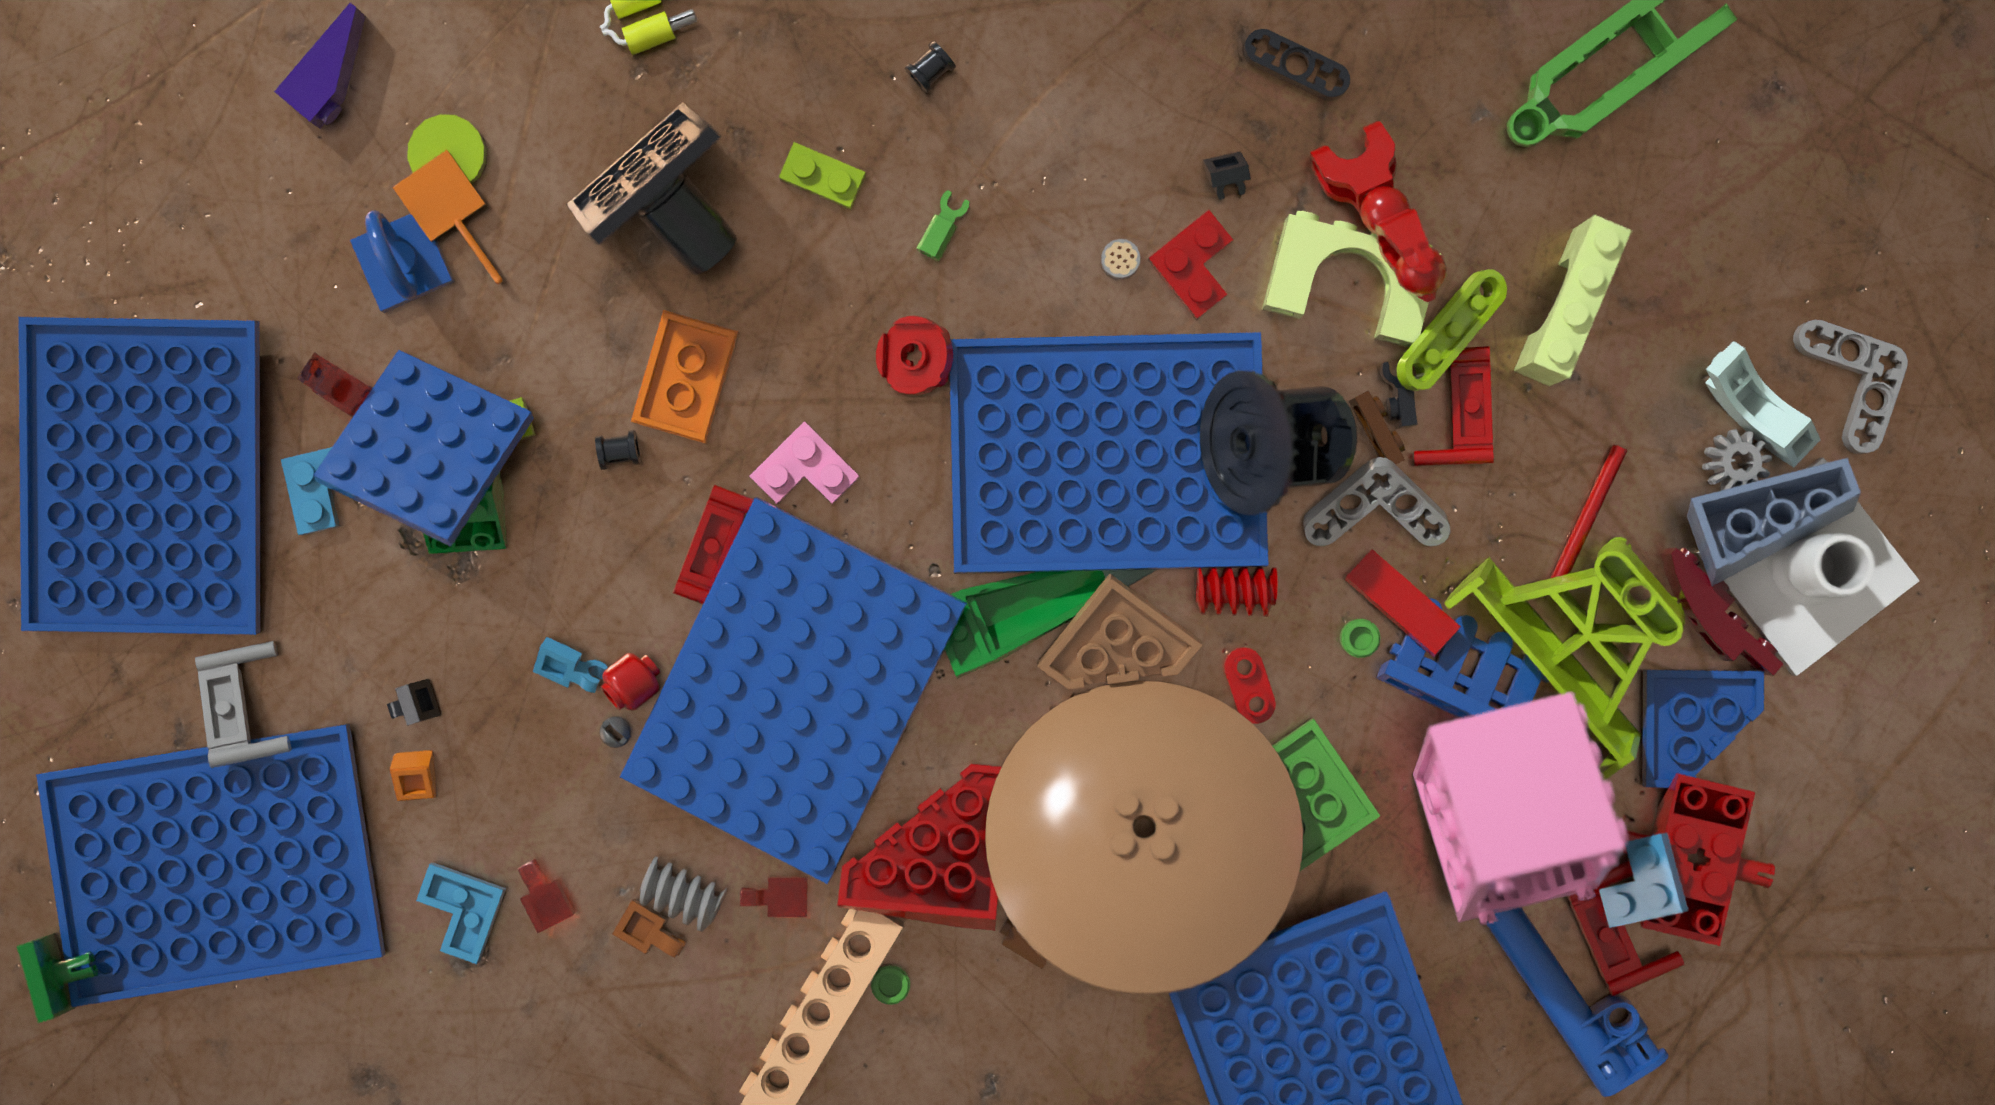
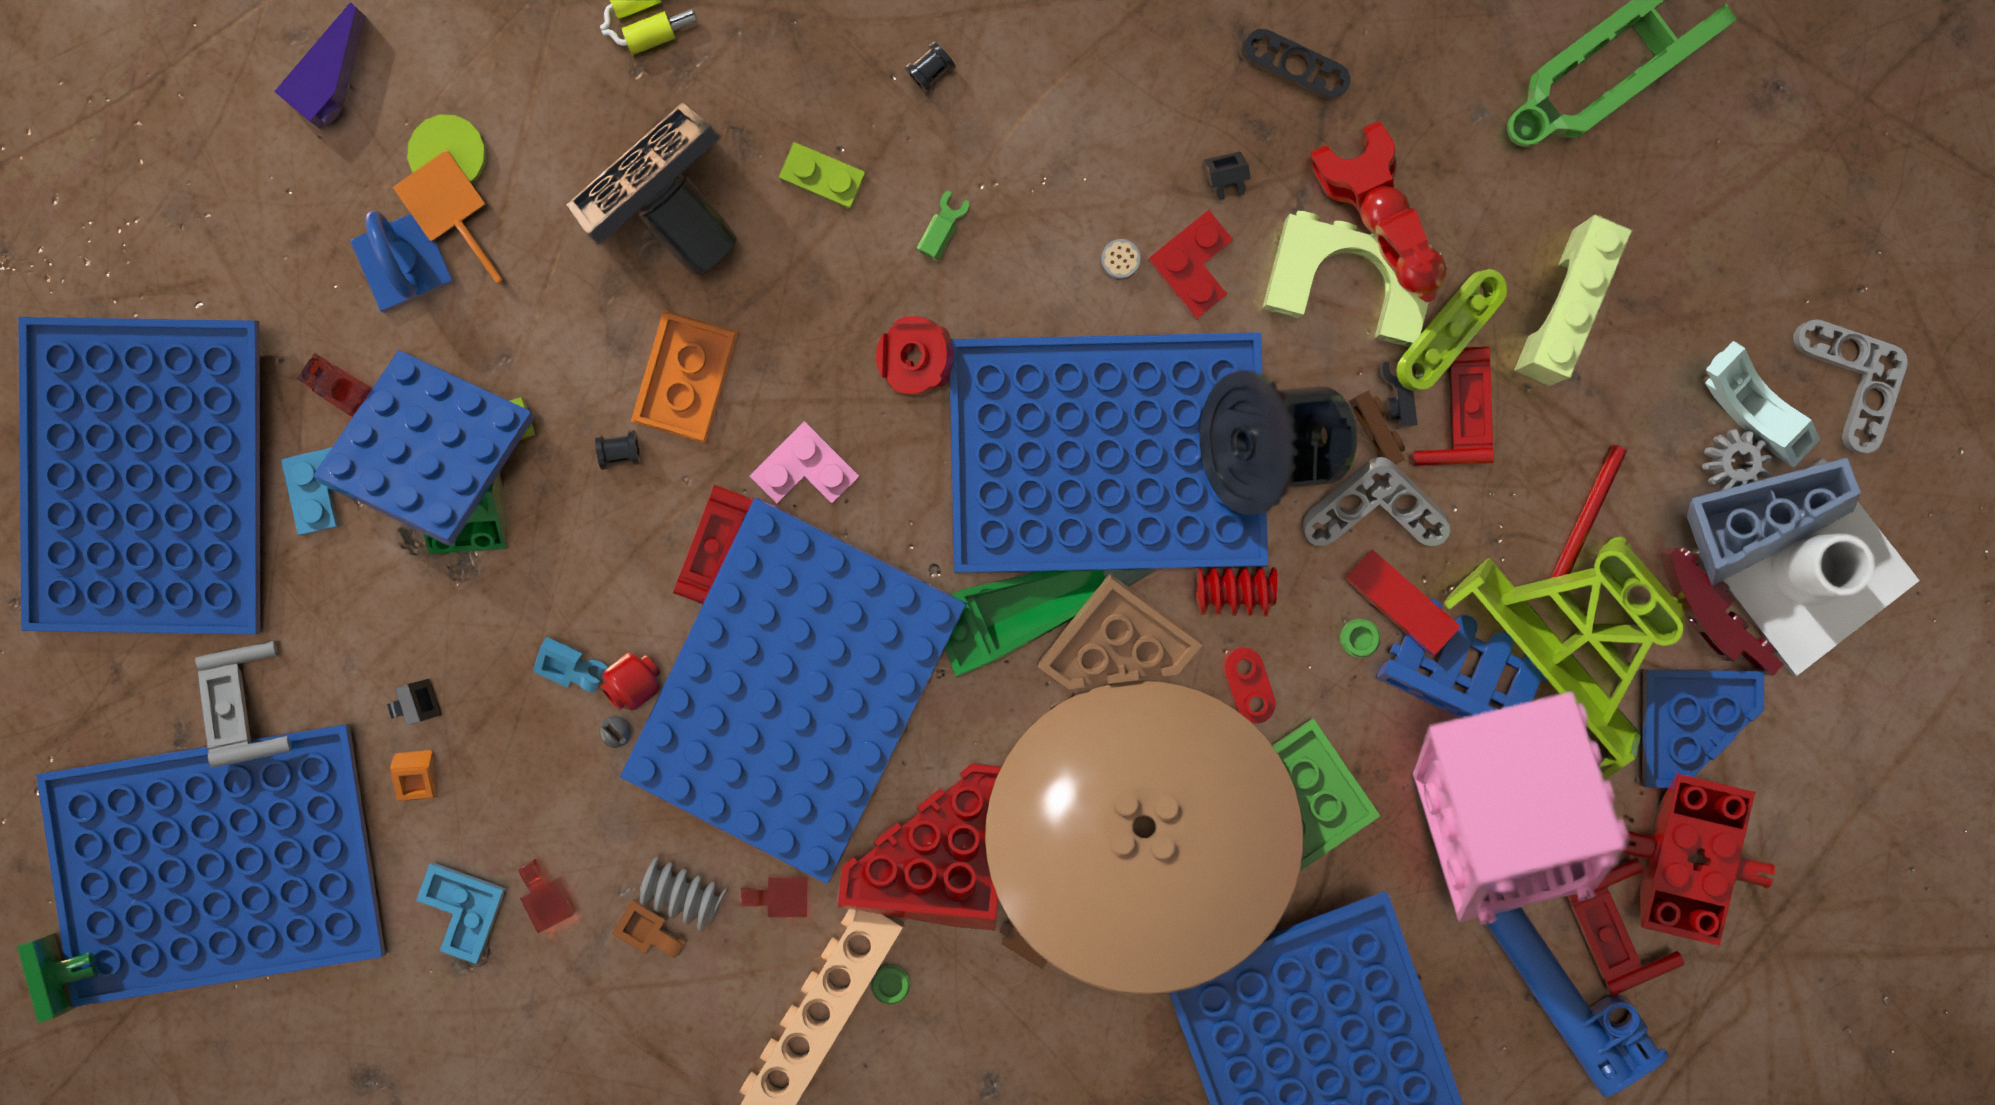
(1656, 884): dark azure plate -> none

